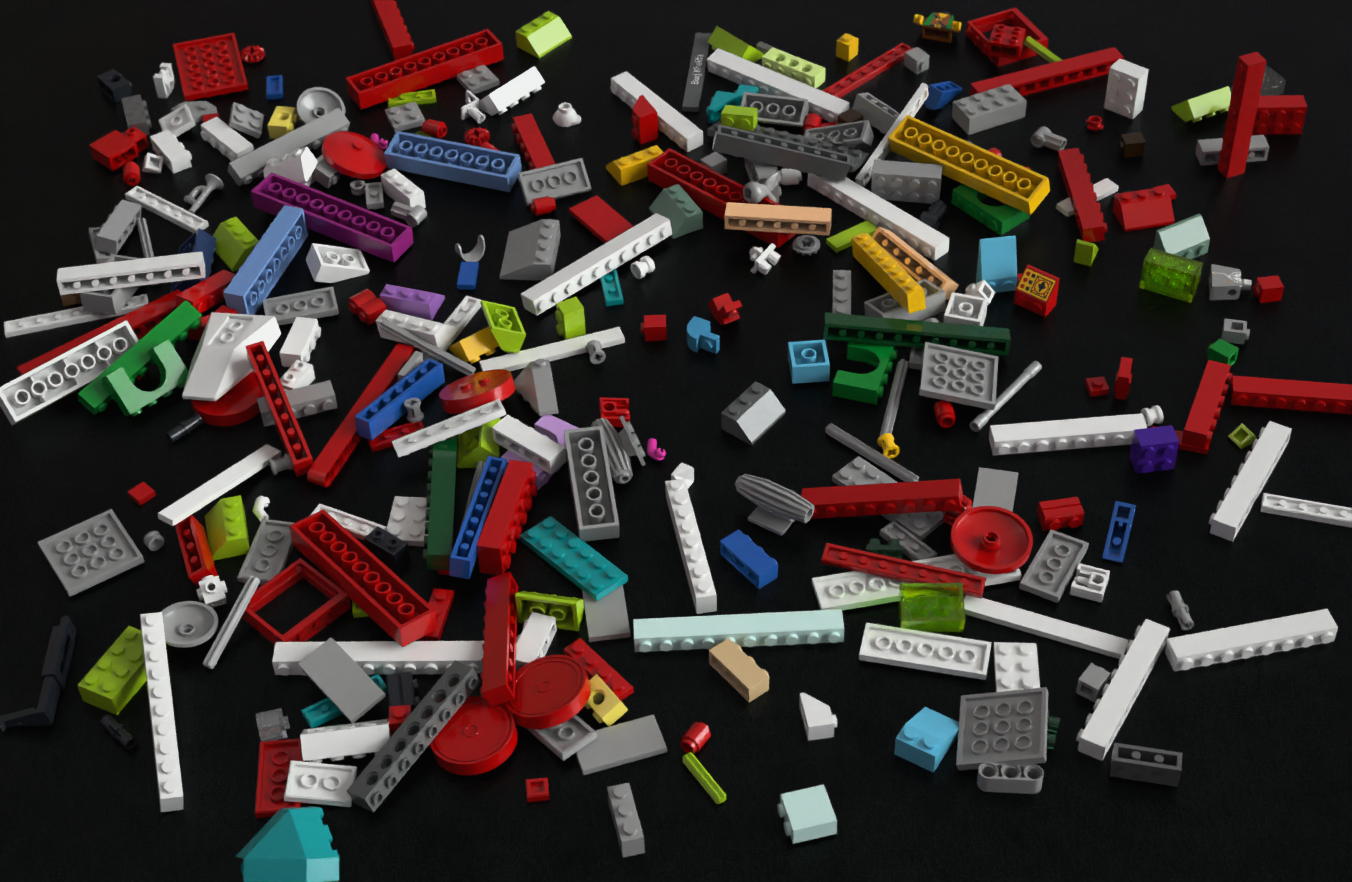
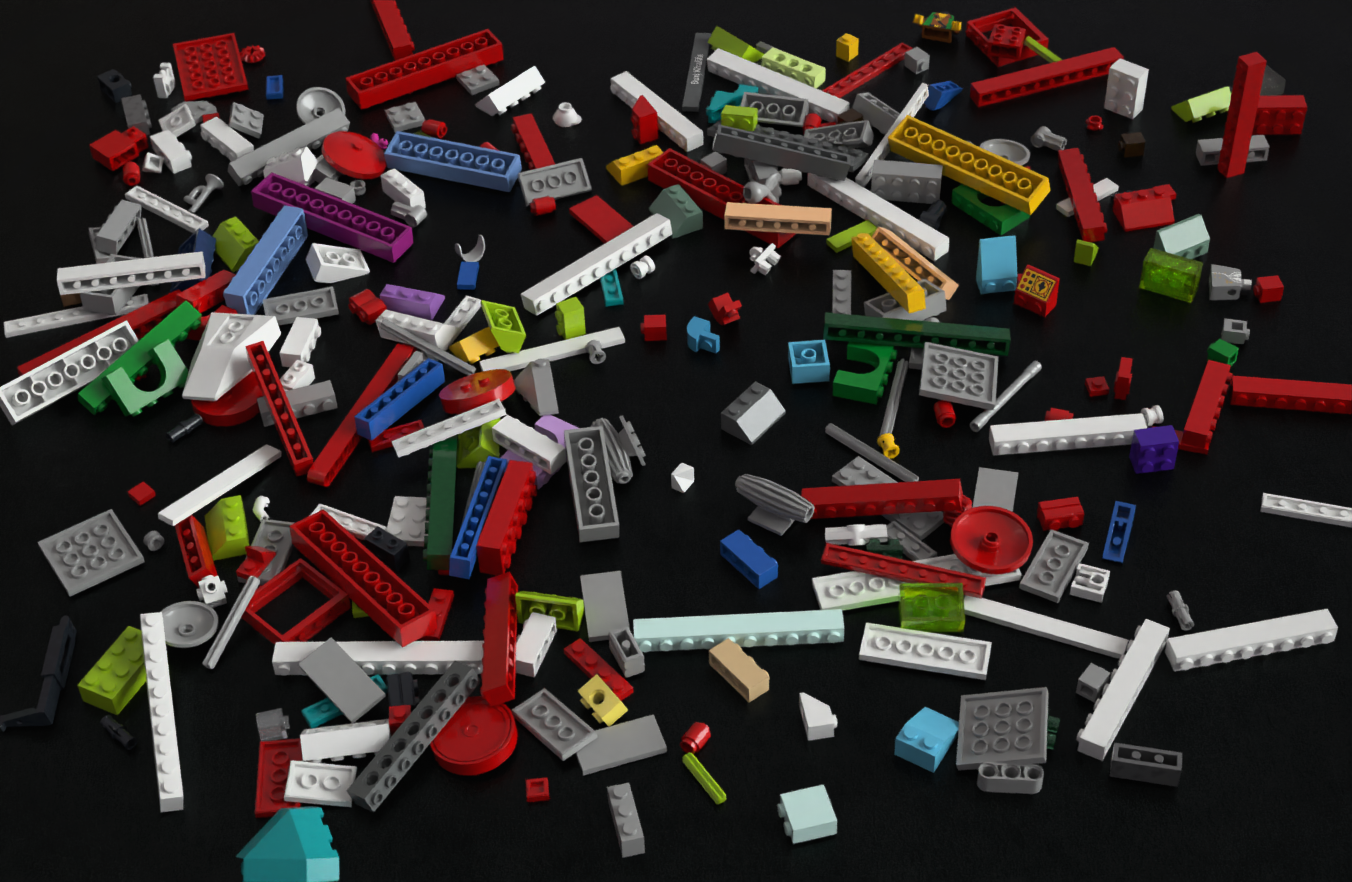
(256, 561): none -> red slope
(280, 464): light grey bush -> none
(282, 121): light yellow brick -> none
(337, 189): none -> light grey brick
(374, 195): light grey plate -> none
(413, 410): light grey bush -> none
(419, 97): lime tile -> none
(471, 138): red gear -> none
(472, 108): white bracket -> none
(531, 251): light grey slope -> none
(542, 35): slope -> none
(549, 692): red brick -> none
(574, 558): teal plate -> none
(614, 408): red brick -> none
(626, 651): none -> light grey brick
(653, 452): dark pink arm -> none
(691, 546): white brick -> none
(806, 240): light grey gear -> none
(855, 534): none -> white piece
(966, 310): white brick -> none
(981, 290): white brick -> none
(989, 109): light grey brick -> none
(1008, 149): none -> light grey dish
(1015, 666): white plate -> none
(1058, 414): none -> red brick
(1242, 436): lime slope -> none
(1250, 481): white brick -> none

